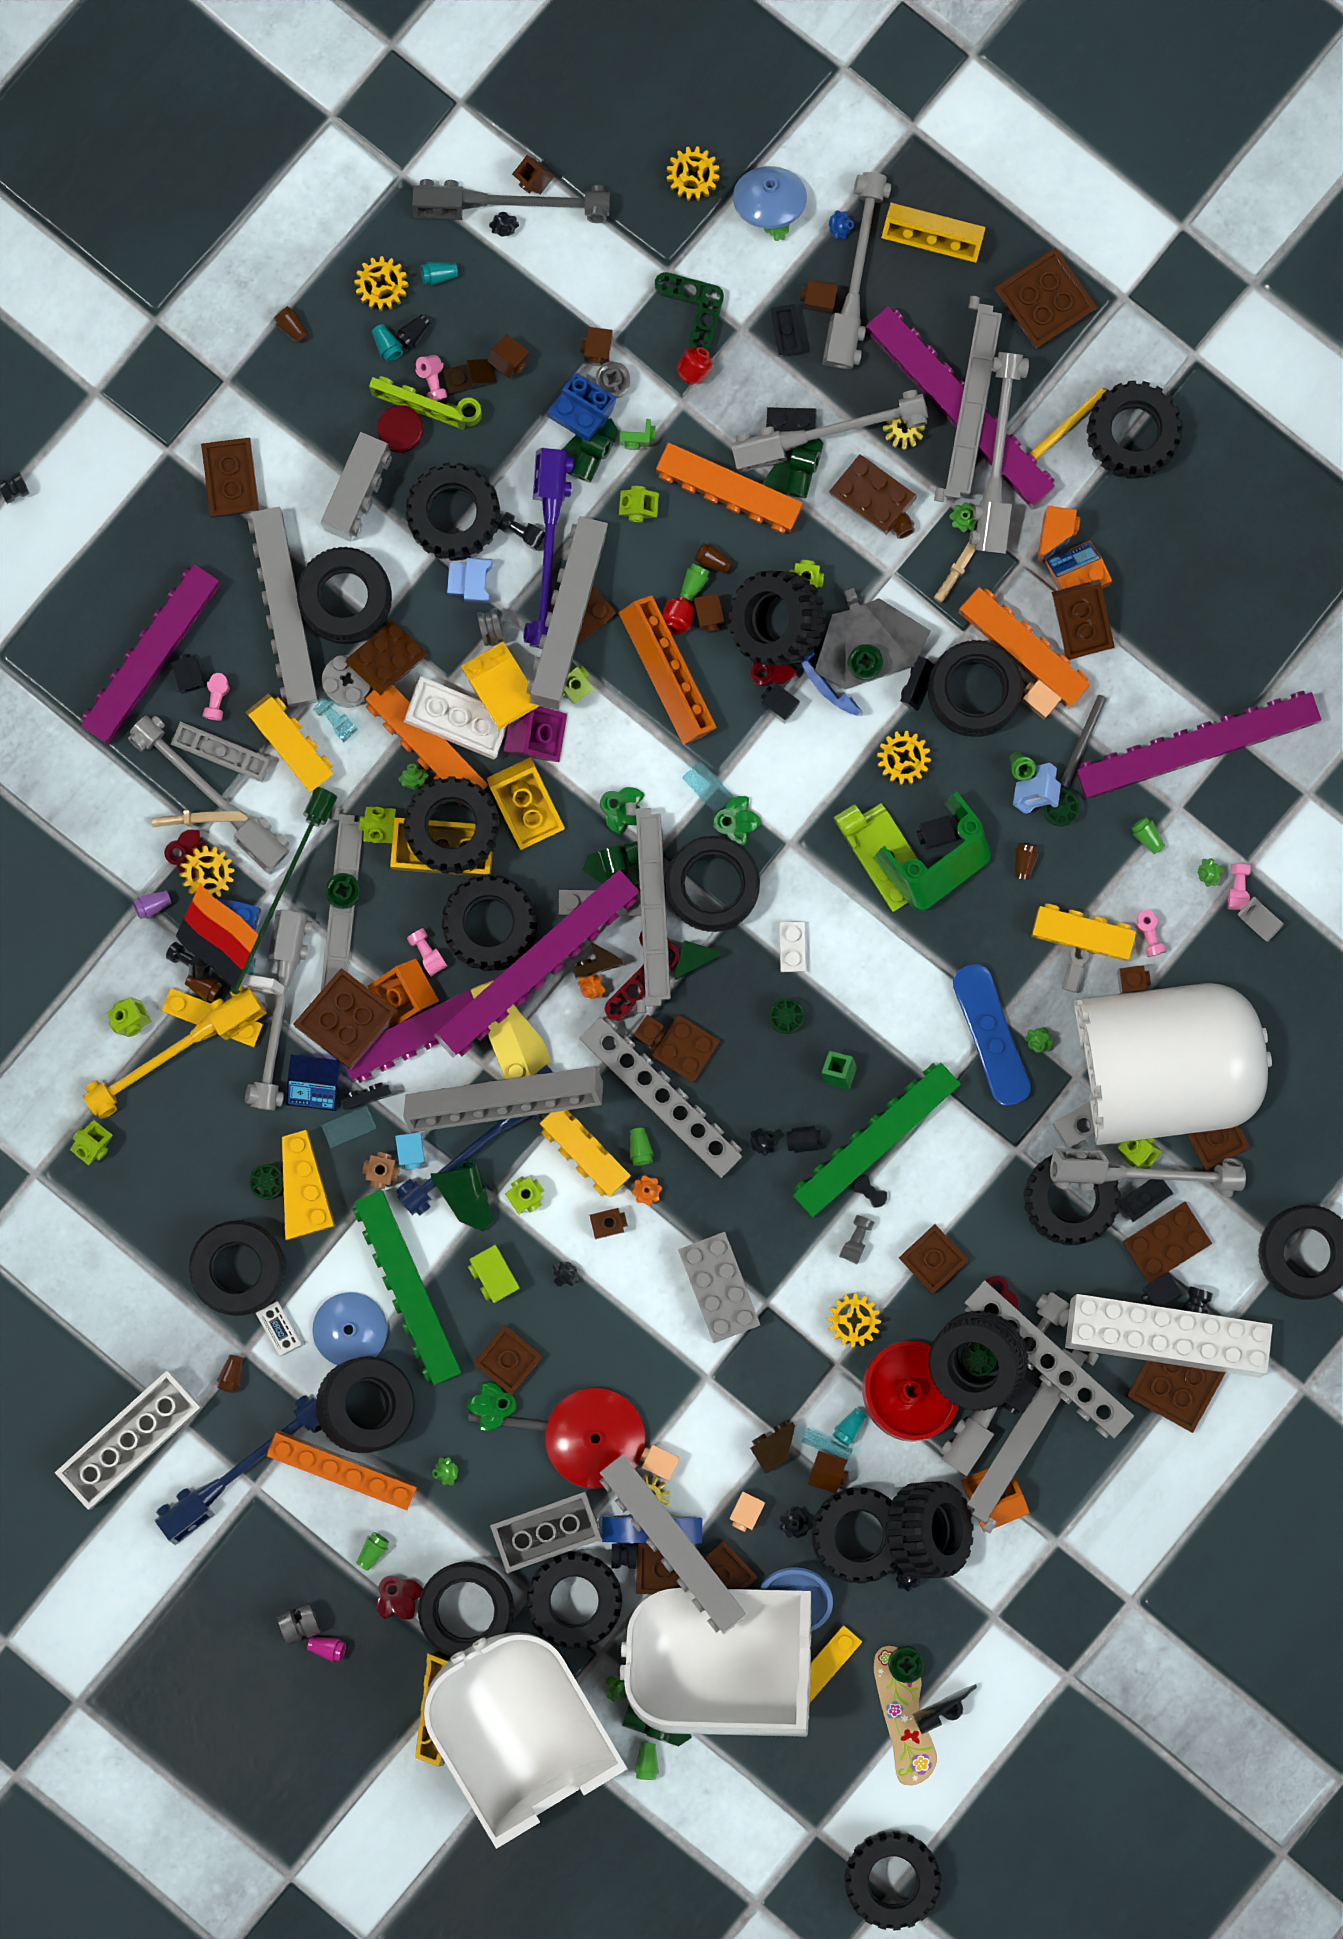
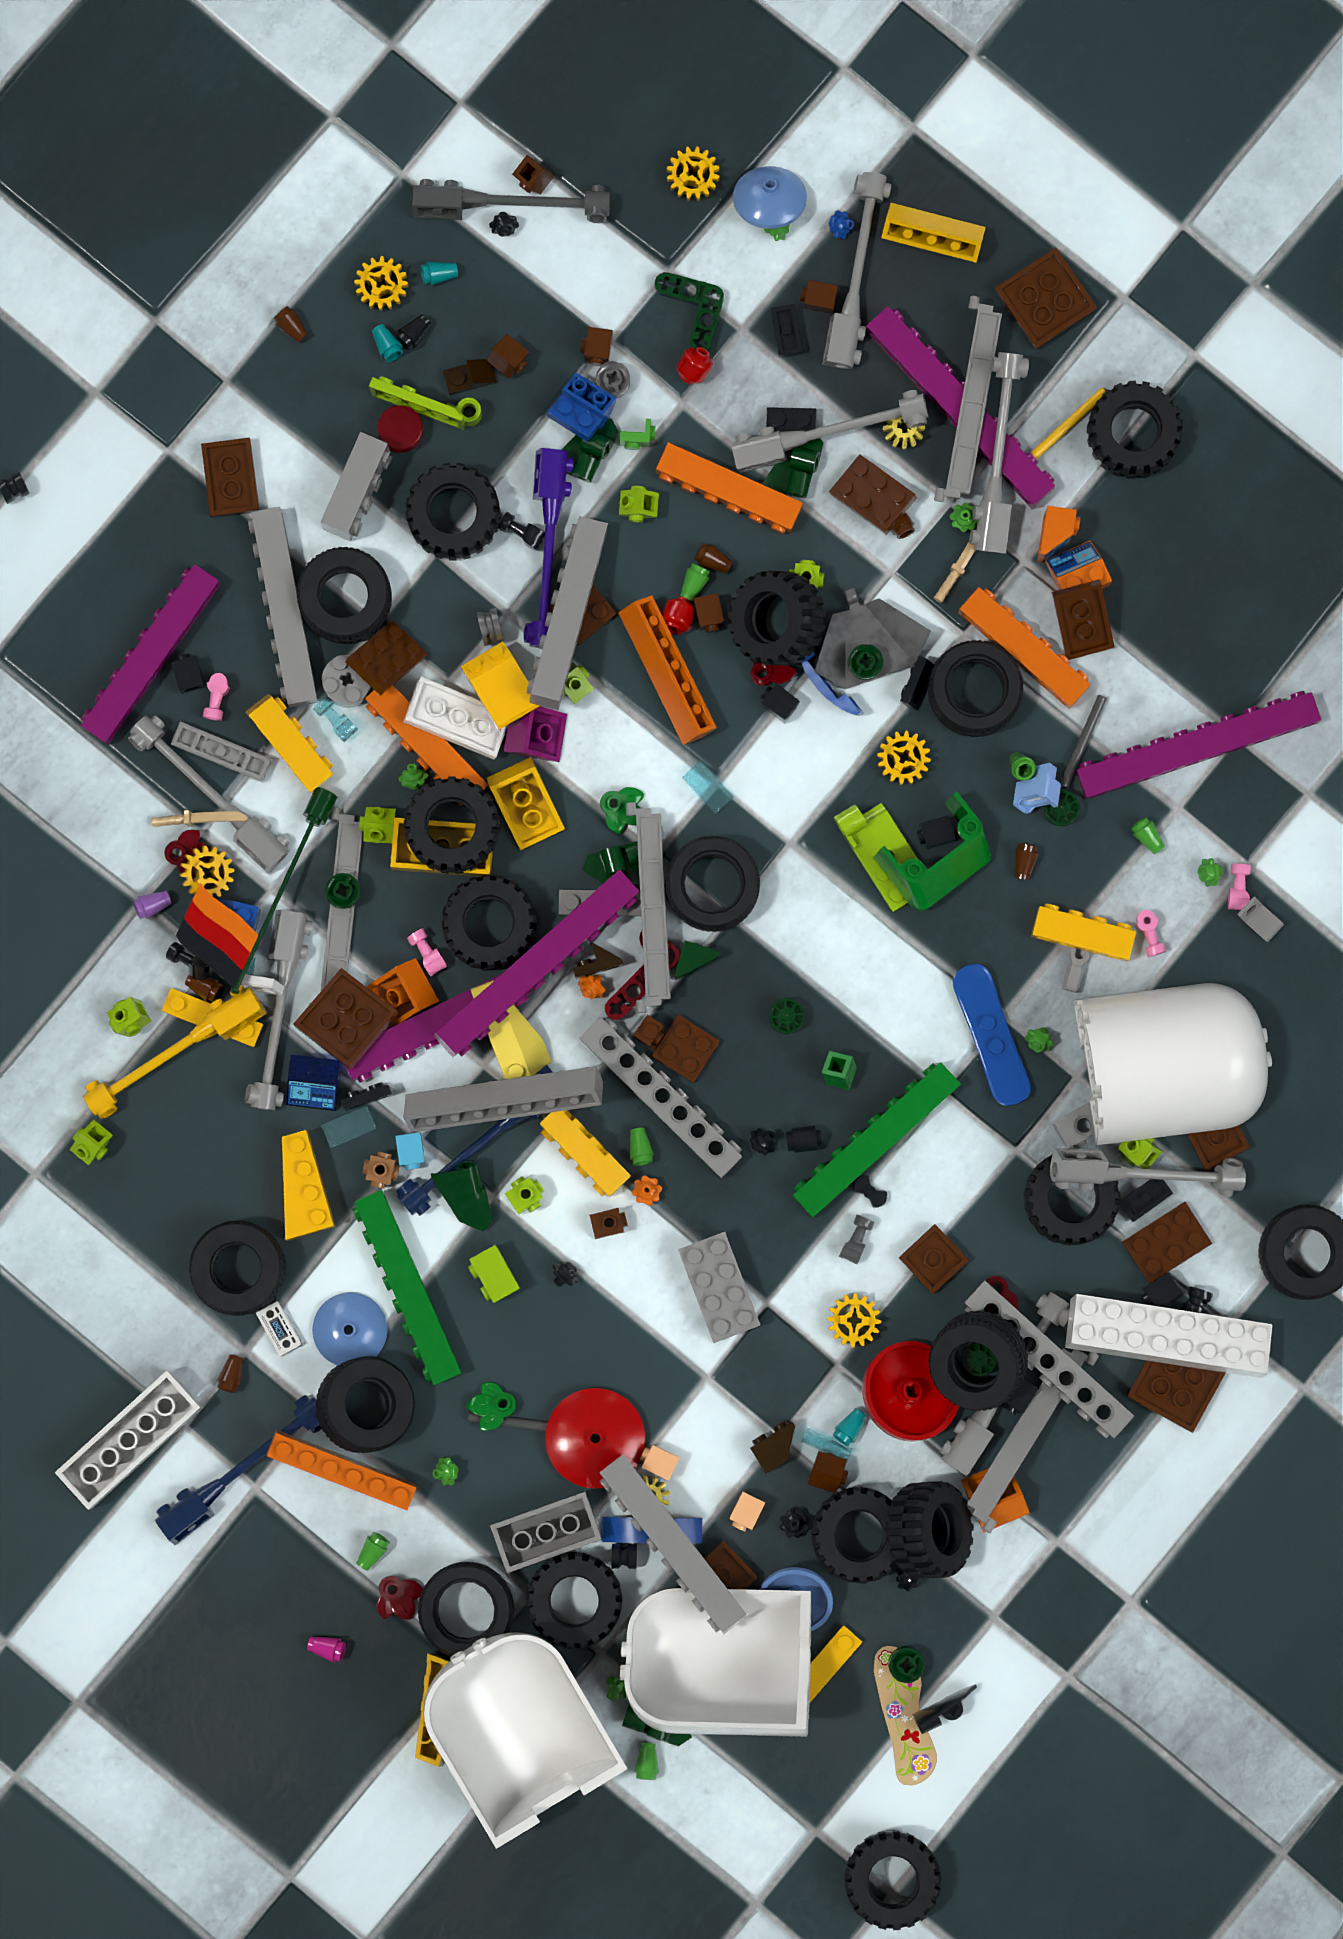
(266, 1182): dark green wheel -> none
(298, 1623): flat silver wheel -> none
(428, 368): bright pink leg -> none
(469, 579): light blue piece -> none
(508, 1360): reddish brown plate -> none
(651, 1572): reddish brown plate -> none
(740, 820): green plate -> none
(792, 947): white plate -> none
(1040, 698): light nougat brick -> none
(1133, 979): reddish brown brick -> none

